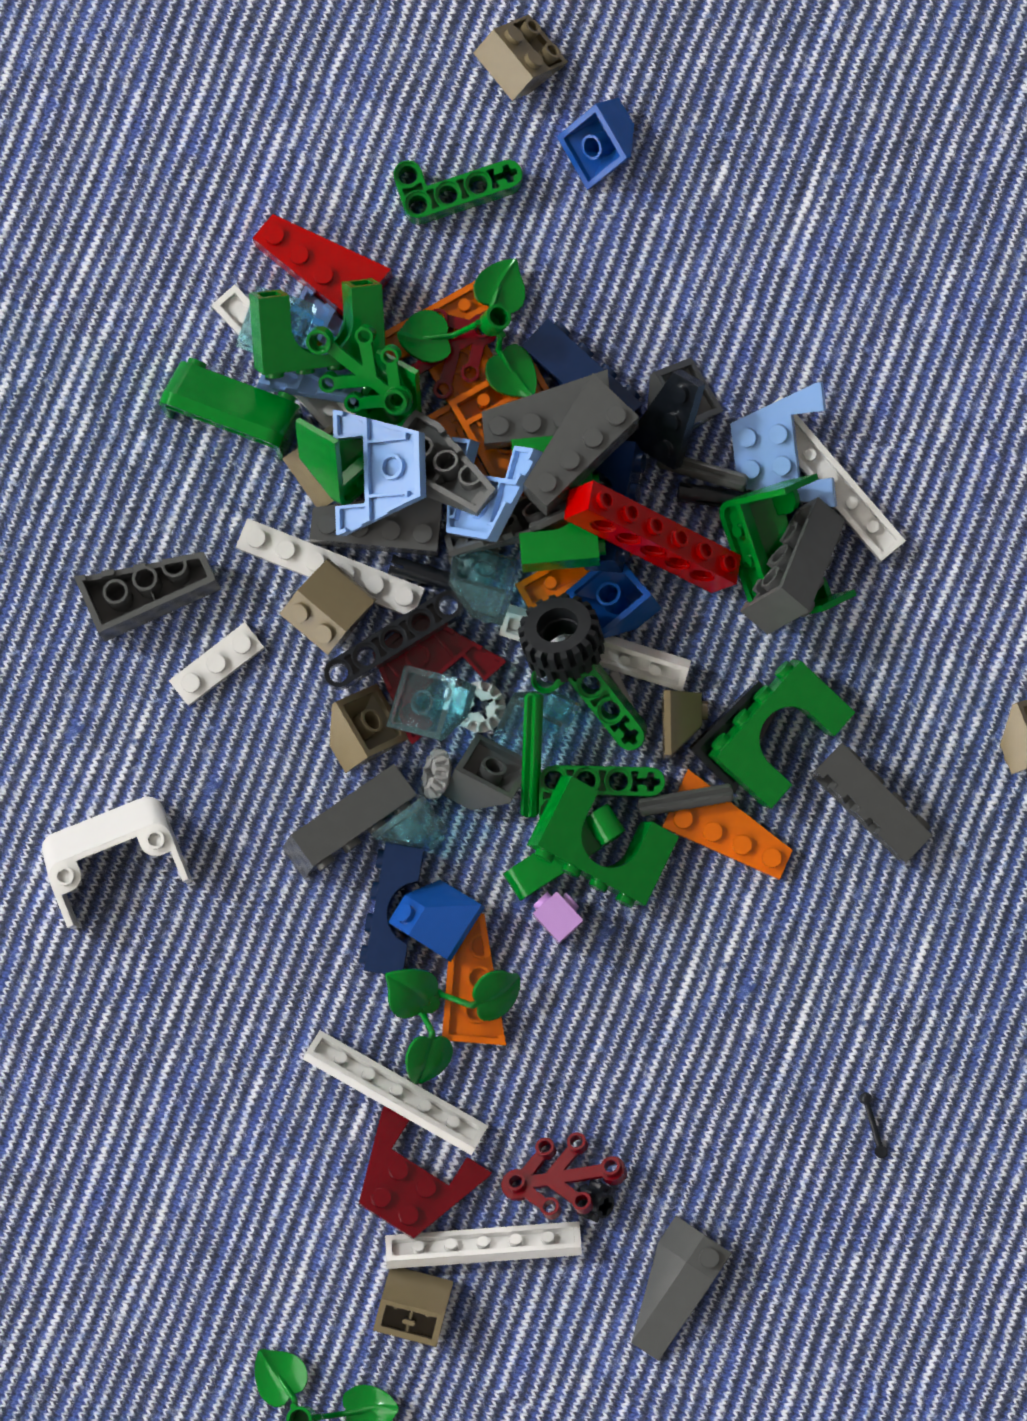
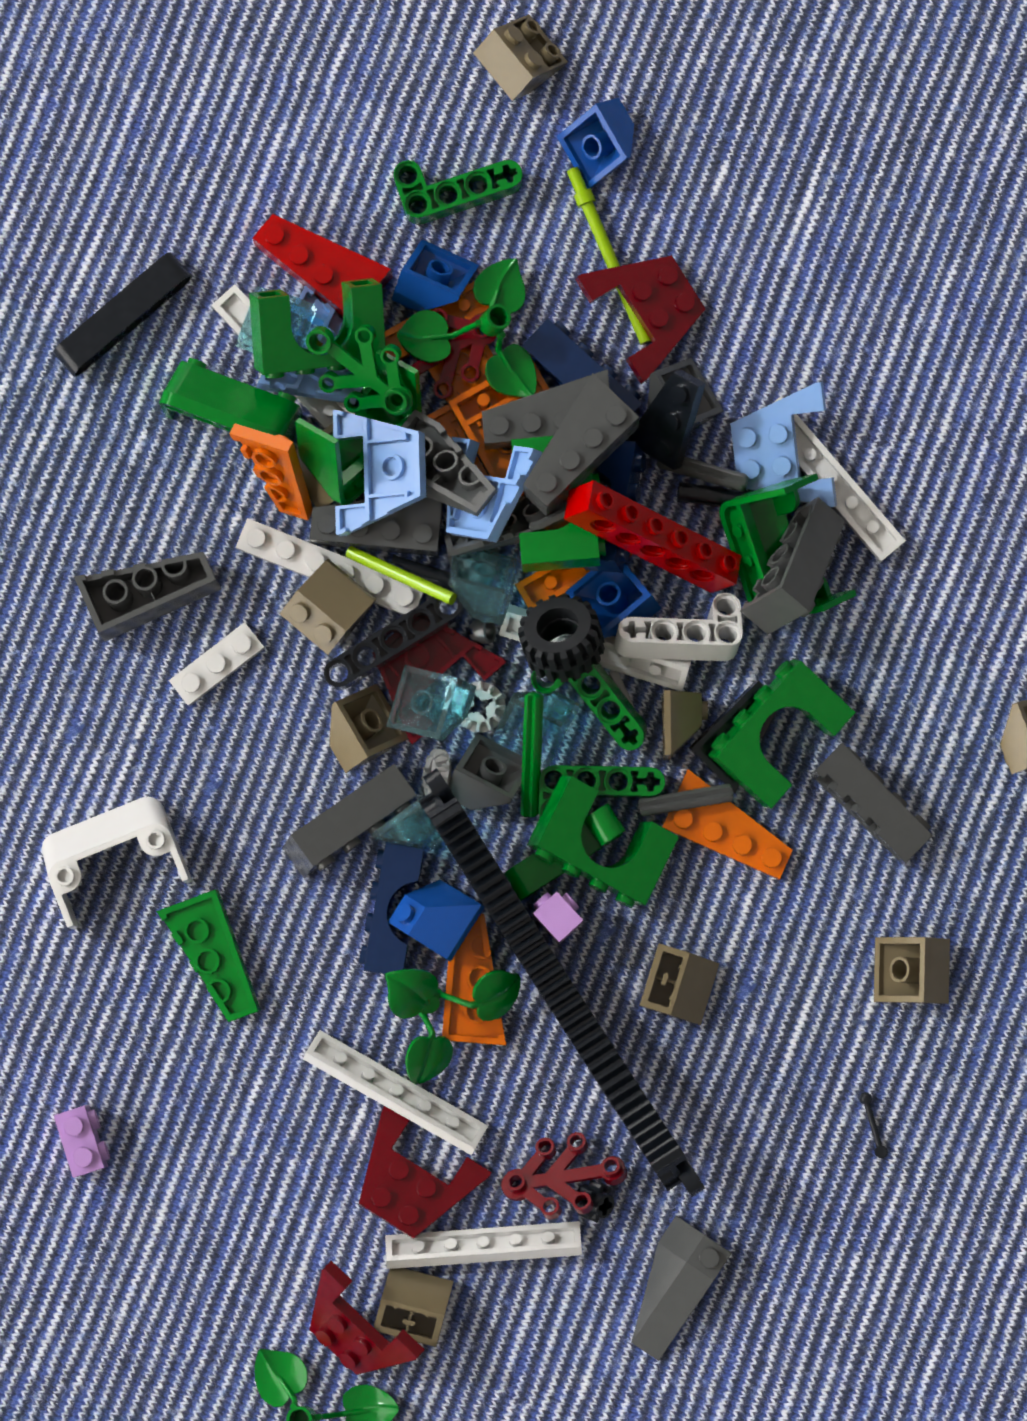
(81, 1140): none -> lavender brick
(122, 314): none -> black beam
(209, 942): none -> green wing
(277, 466): none -> orange wing
(349, 1334): none -> dark red wing
(401, 575): none -> lime bar
(432, 278): none -> blue slope
(482, 632): none -> flat silver hinge
(556, 987): none -> black gear
(585, 200): none -> lime bar
(631, 634): none -> white beam
(659, 300): none -> dark red wing
(679, 984): none -> dark tan slope
(912, 970): none -> dark tan slope

